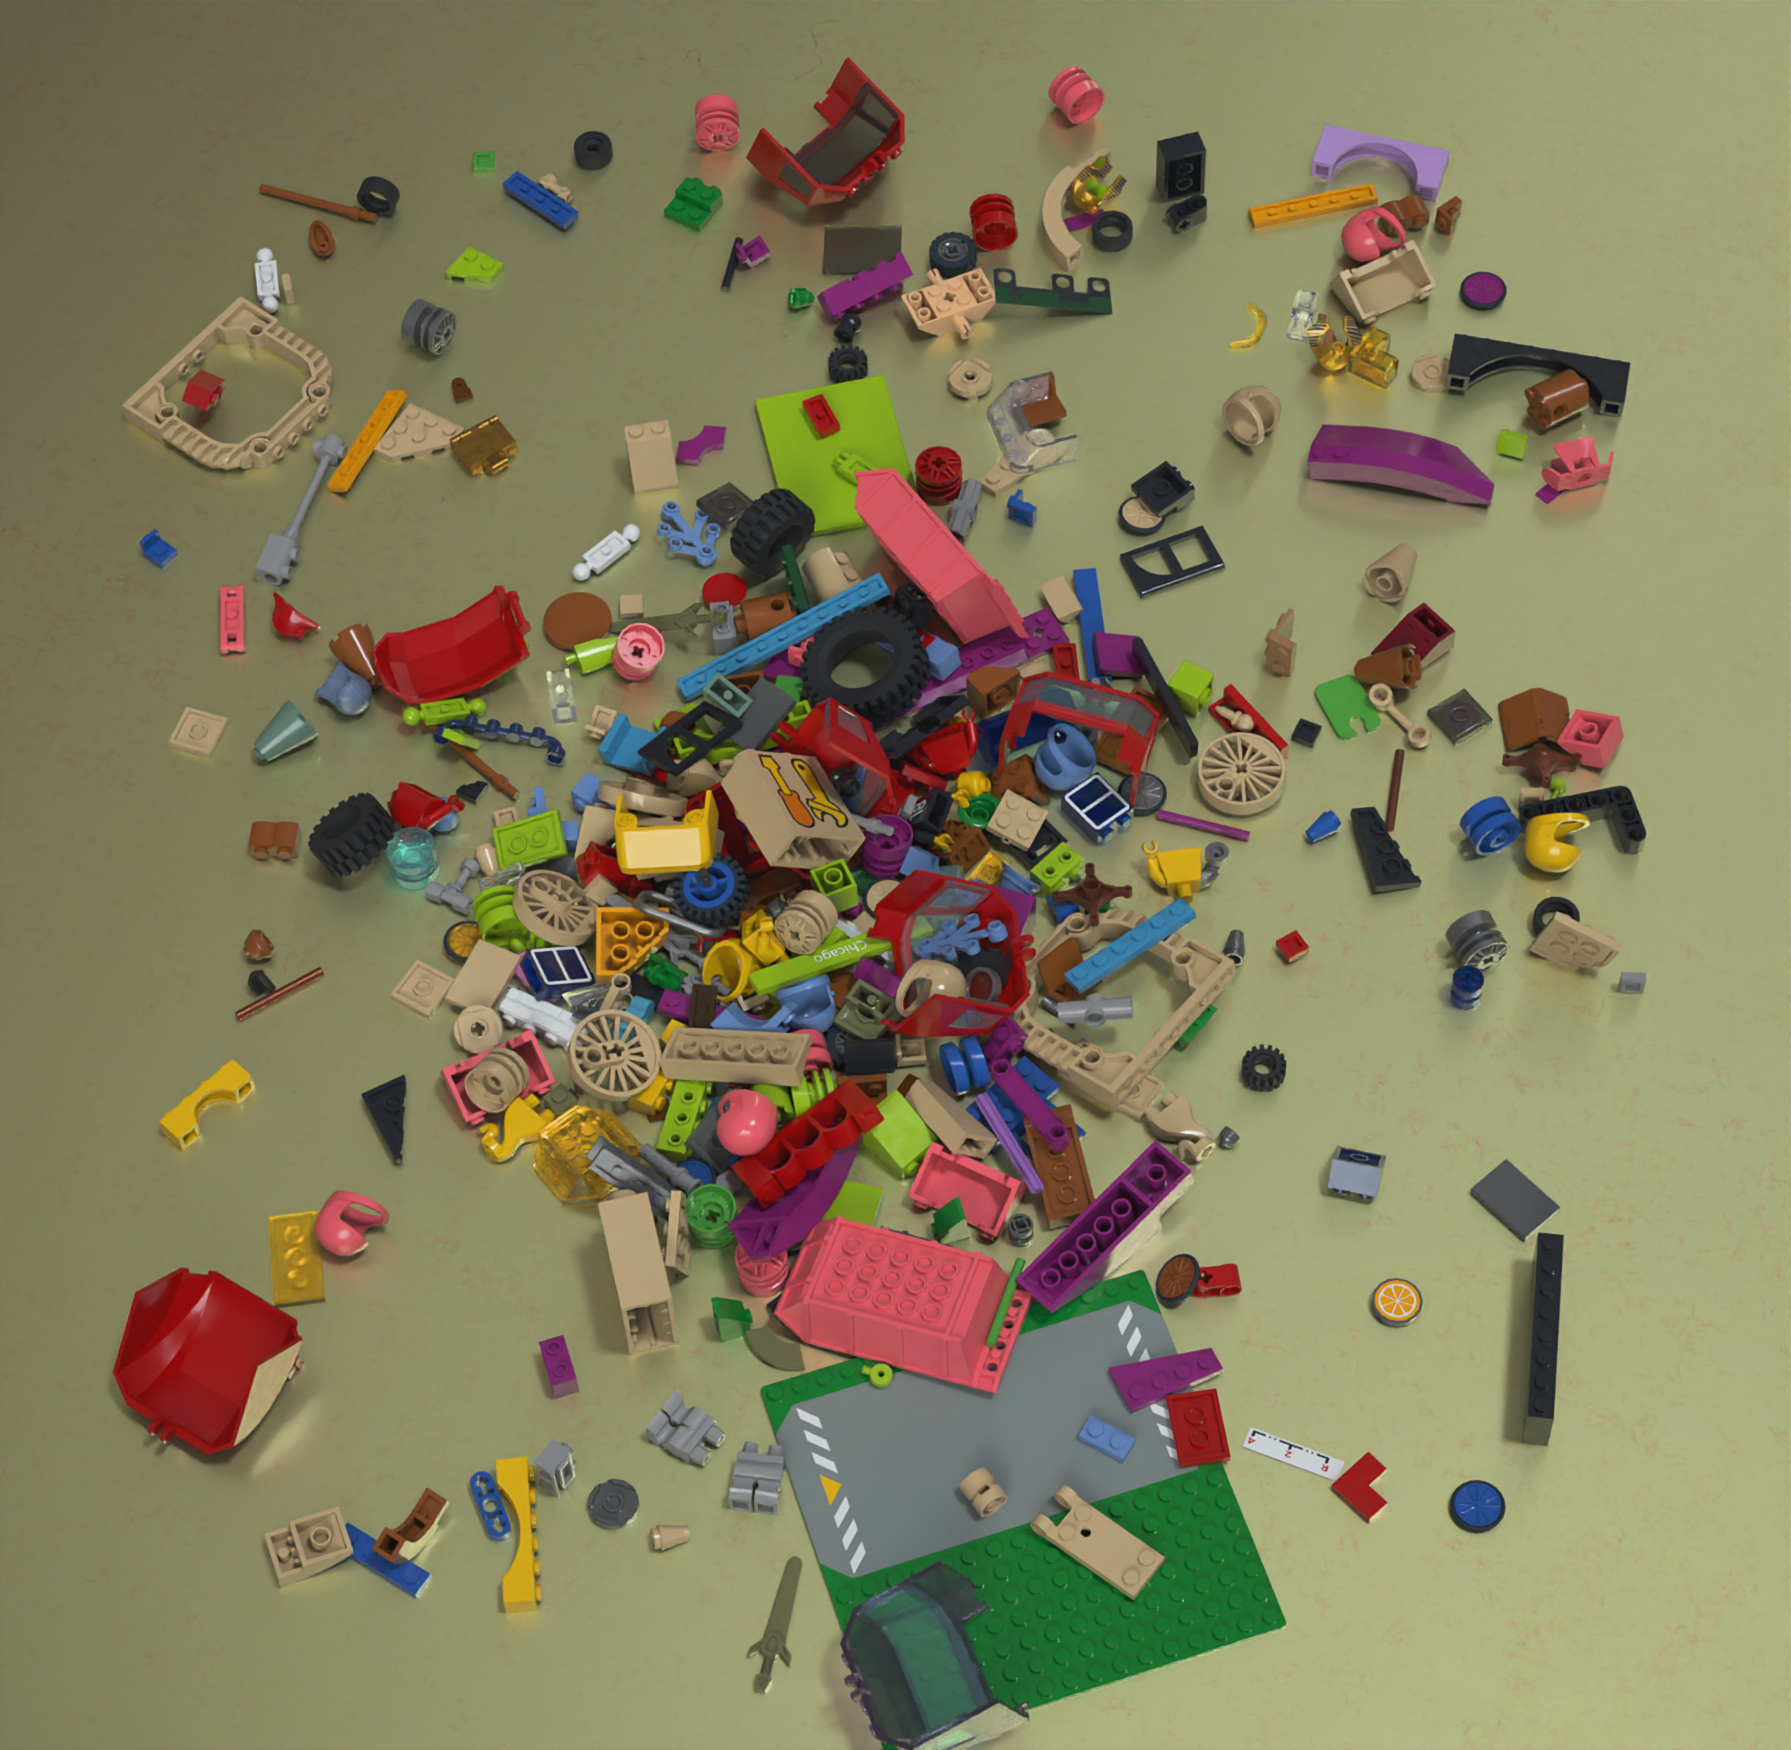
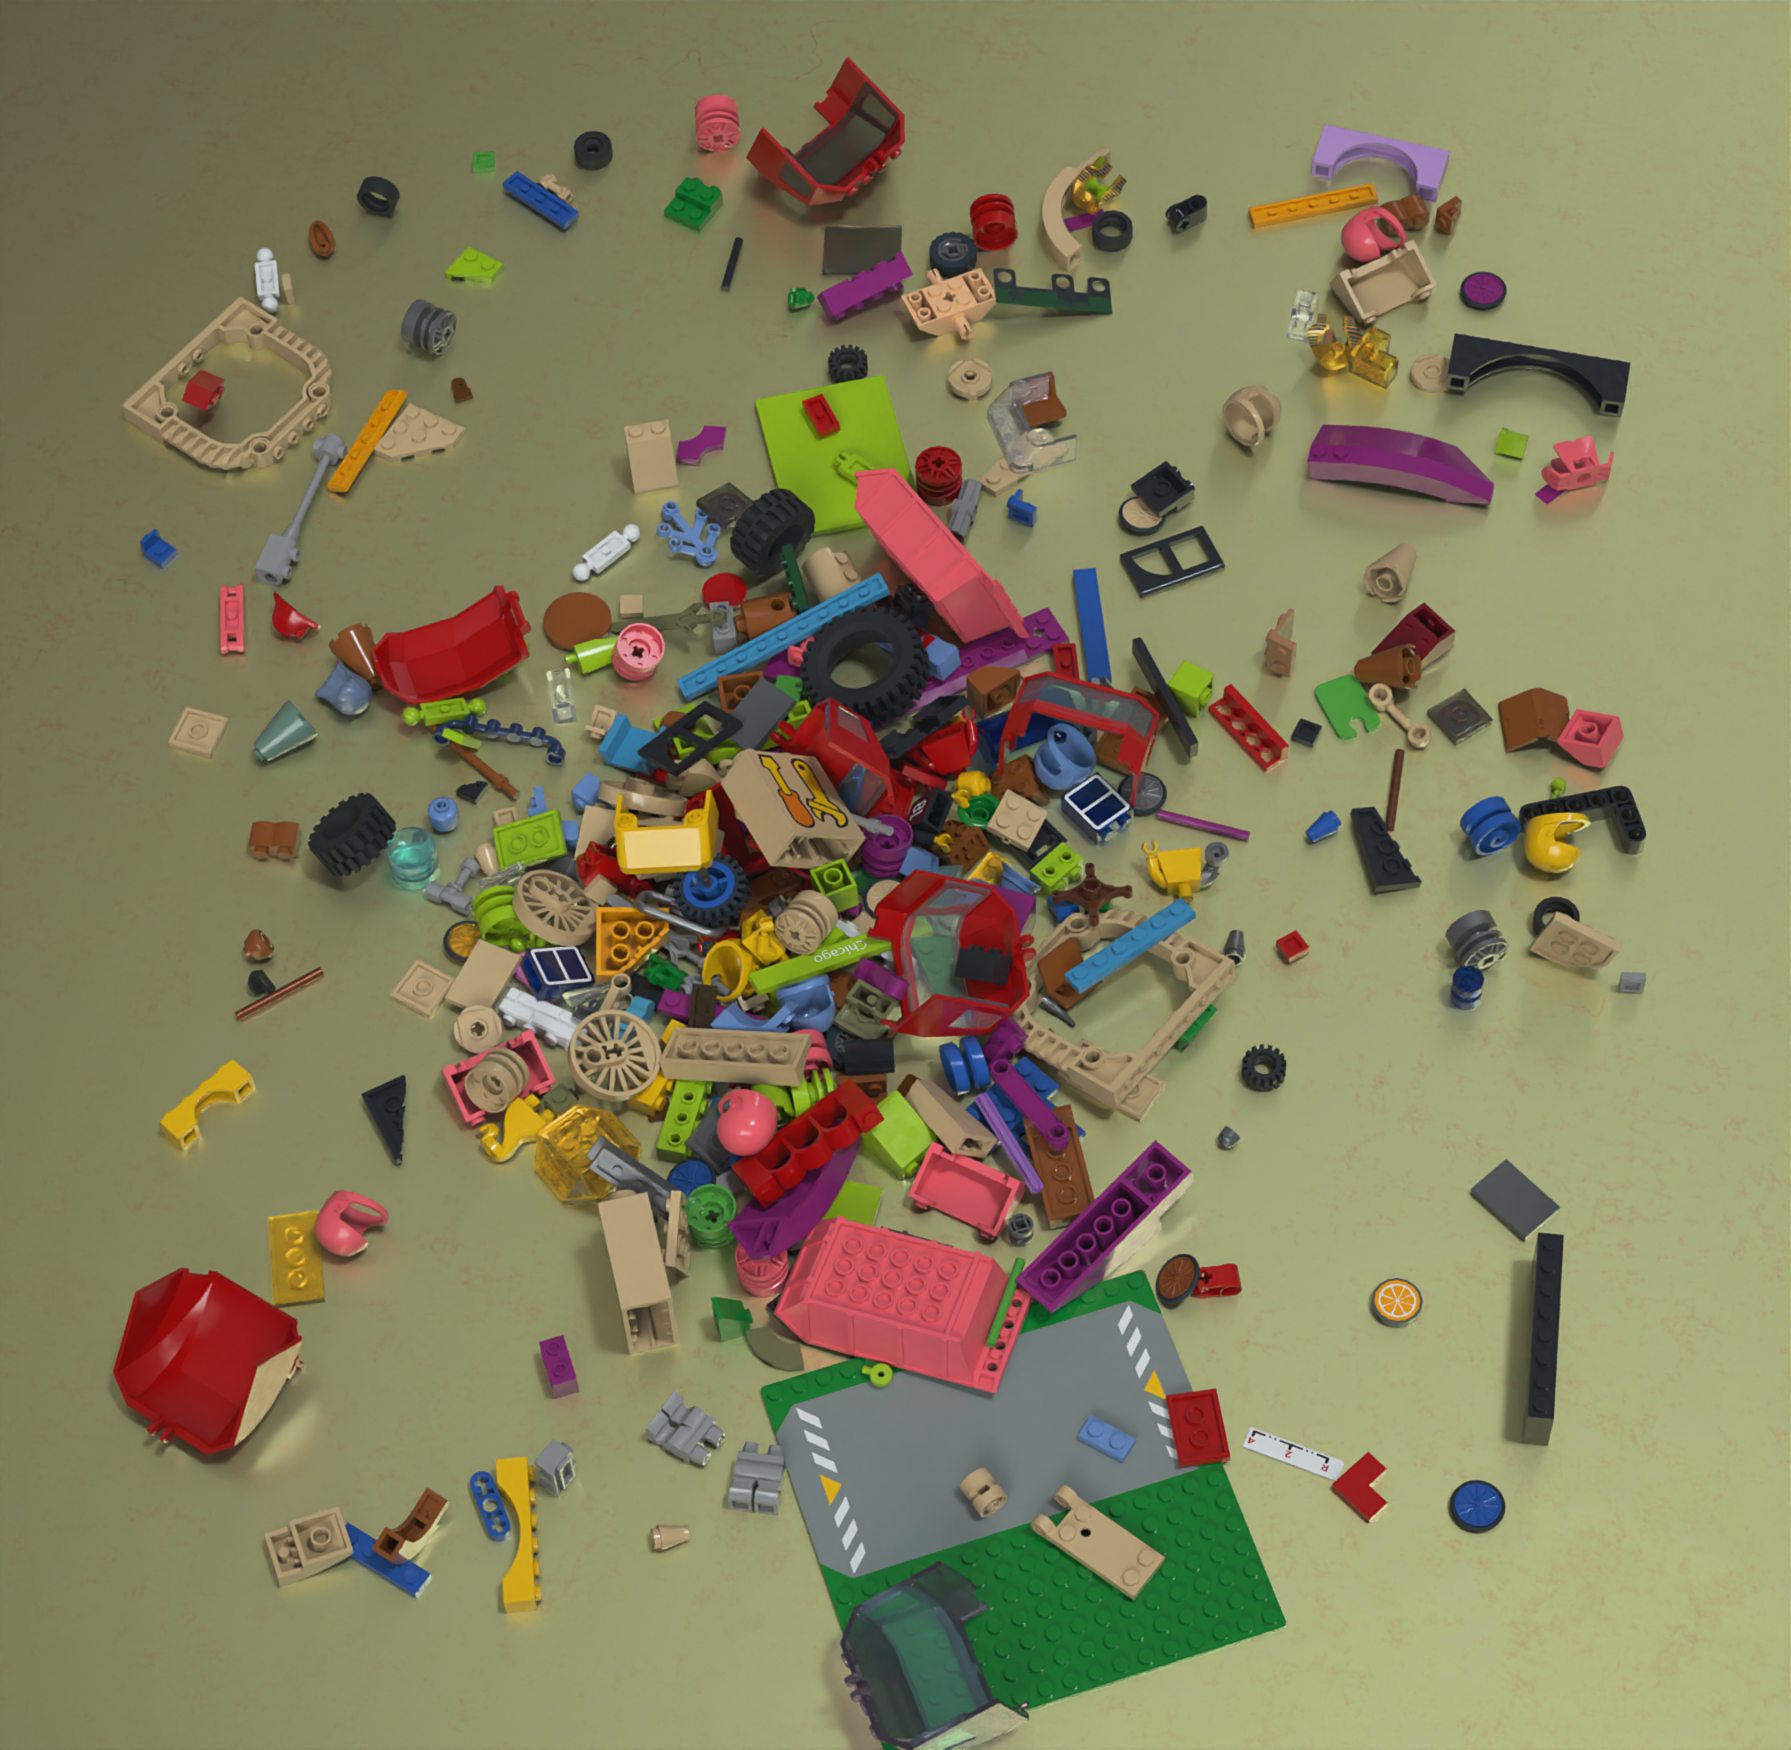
(354, 212): dark orange bar -> none
(420, 808): red torso -> none
(484, 446): pearl gold piece -> none
(613, 1504): dark grey tile -> none
(678, 1176): light grey pin -> none
(726, 696): sand green slope -> none
(753, 252): magenta bracket -> none
(774, 1639): olive sword -> none
(845, 782): black wheel -> none
(848, 327): black wheel -> none
(907, 807): light grey tile -> none
(909, 1051): tan bracket -> none
(939, 979): tan piece -> none
(950, 1222): green slope -> none
(959, 940): medium blue plant -> none
(983, 984): piece -> none
(1061, 599): tan slope -> none
(1076, 94): coral wheel -> none
(1095, 1010): light grey piece -> none
(1115, 655): magenta tile -> none
(1153, 1379): magenta wing -> none
(1178, 1125): tan hips -> none
(1180, 167): black brick -> none
(1241, 774): tan piece -> none
(1242, 721): tan bar -> none
(1258, 331): clear yellow animal -> none
(1356, 1172): slope -> none
(1530, 795): tan tile -> none
(1541, 761): copper piece -> none
(1557, 398): dark orange cylinder -> none

